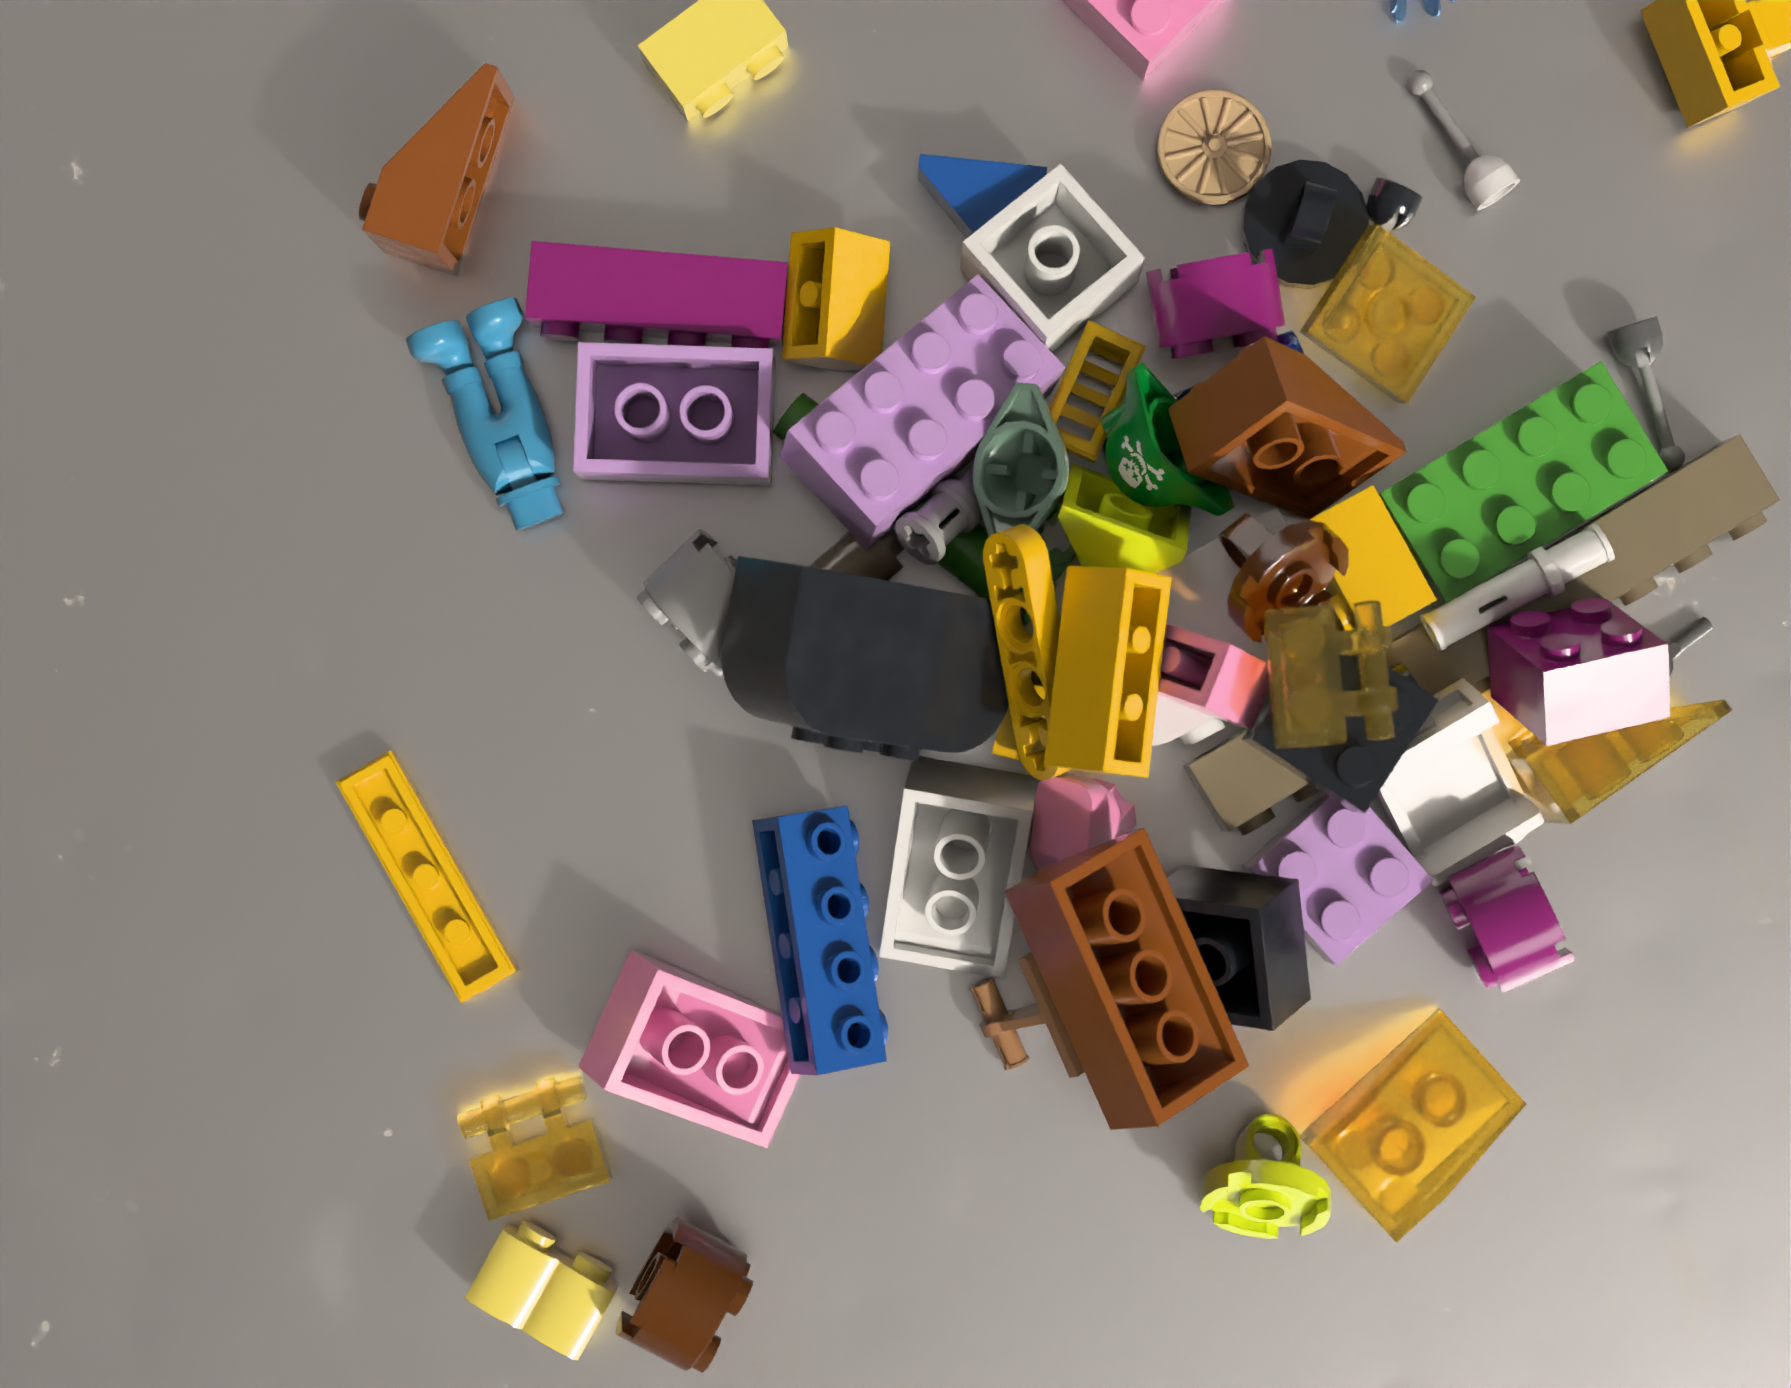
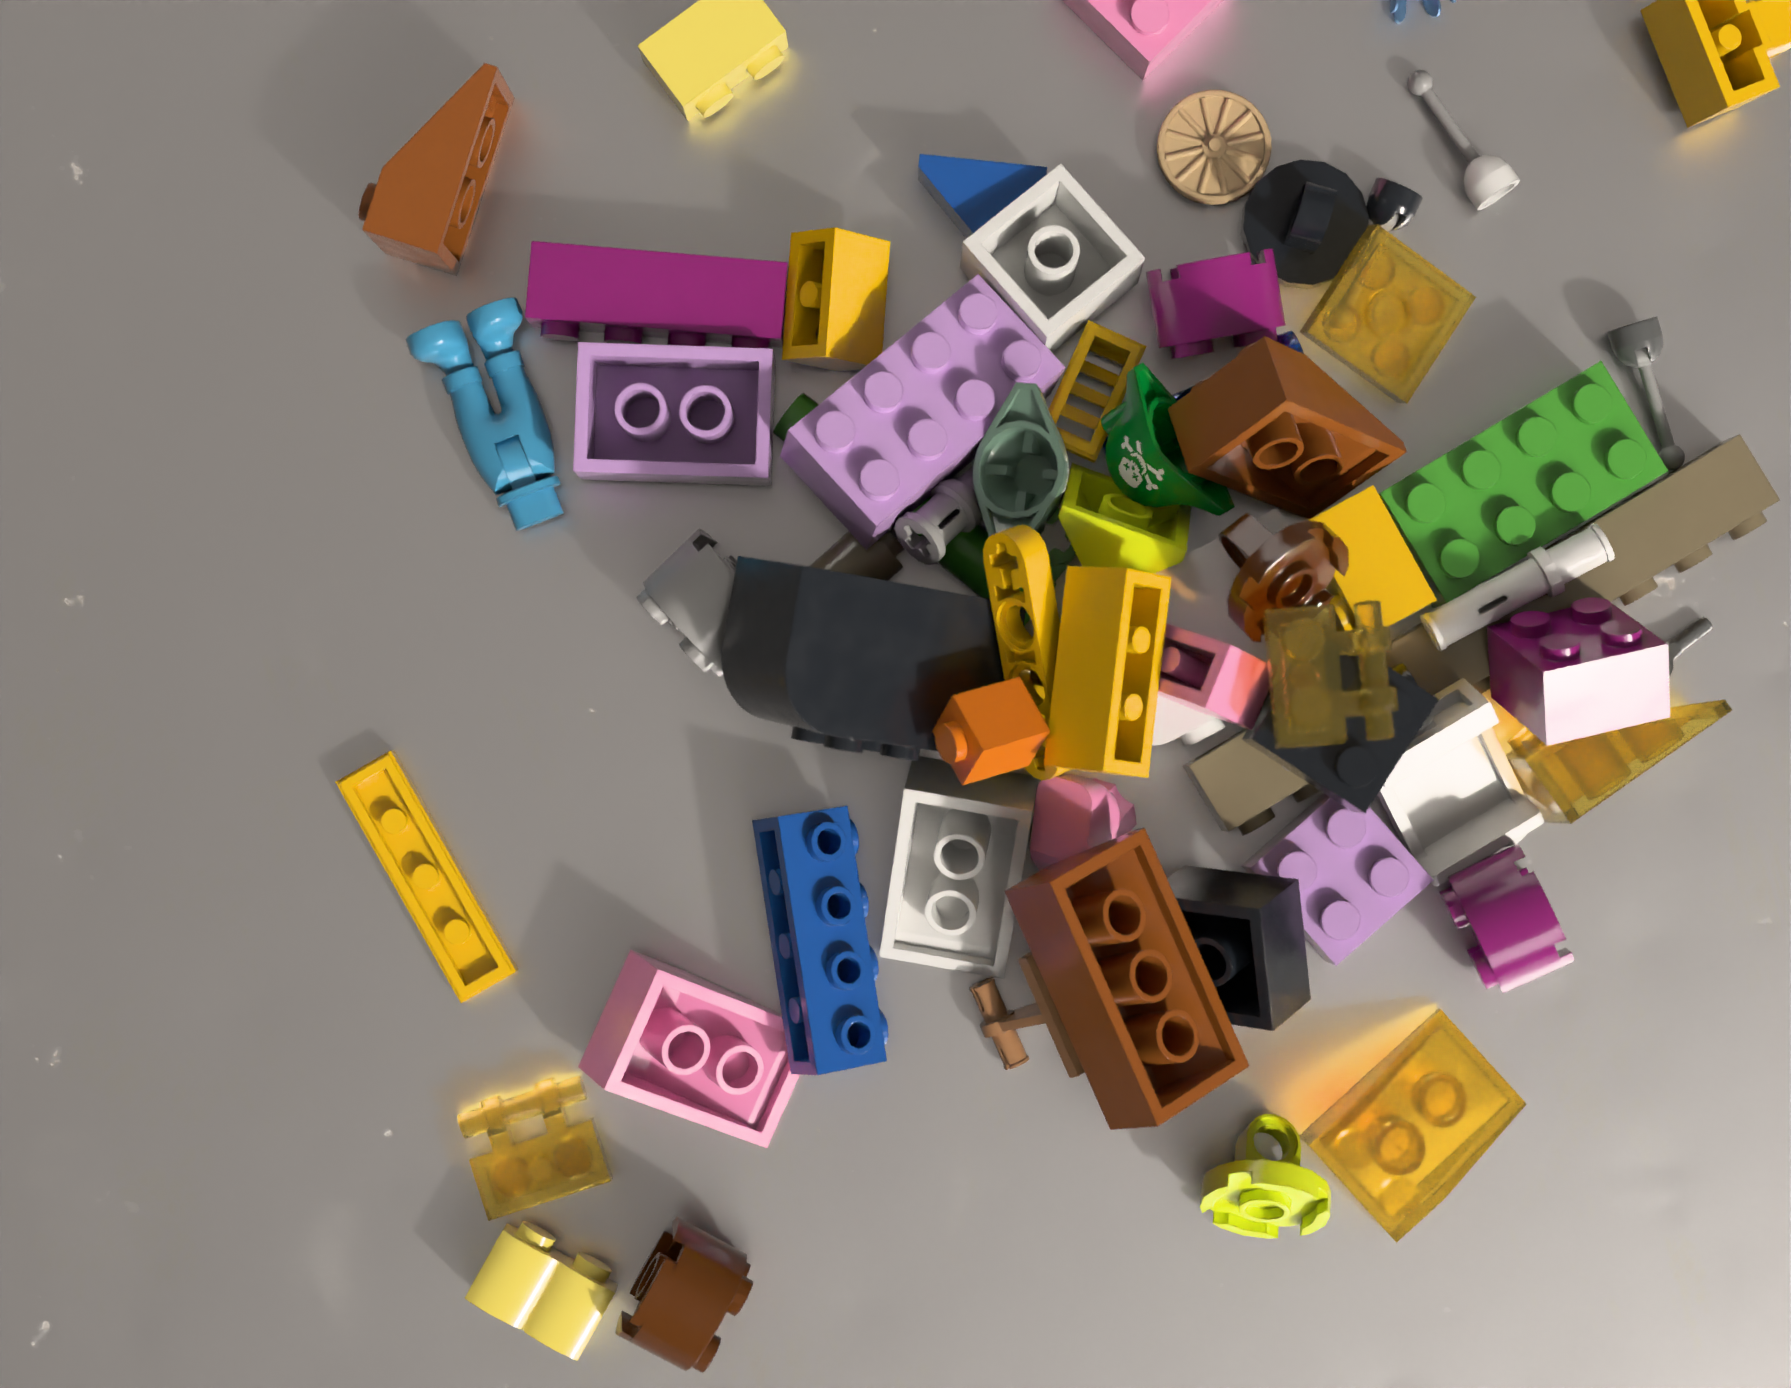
(990, 731): none -> orange brick

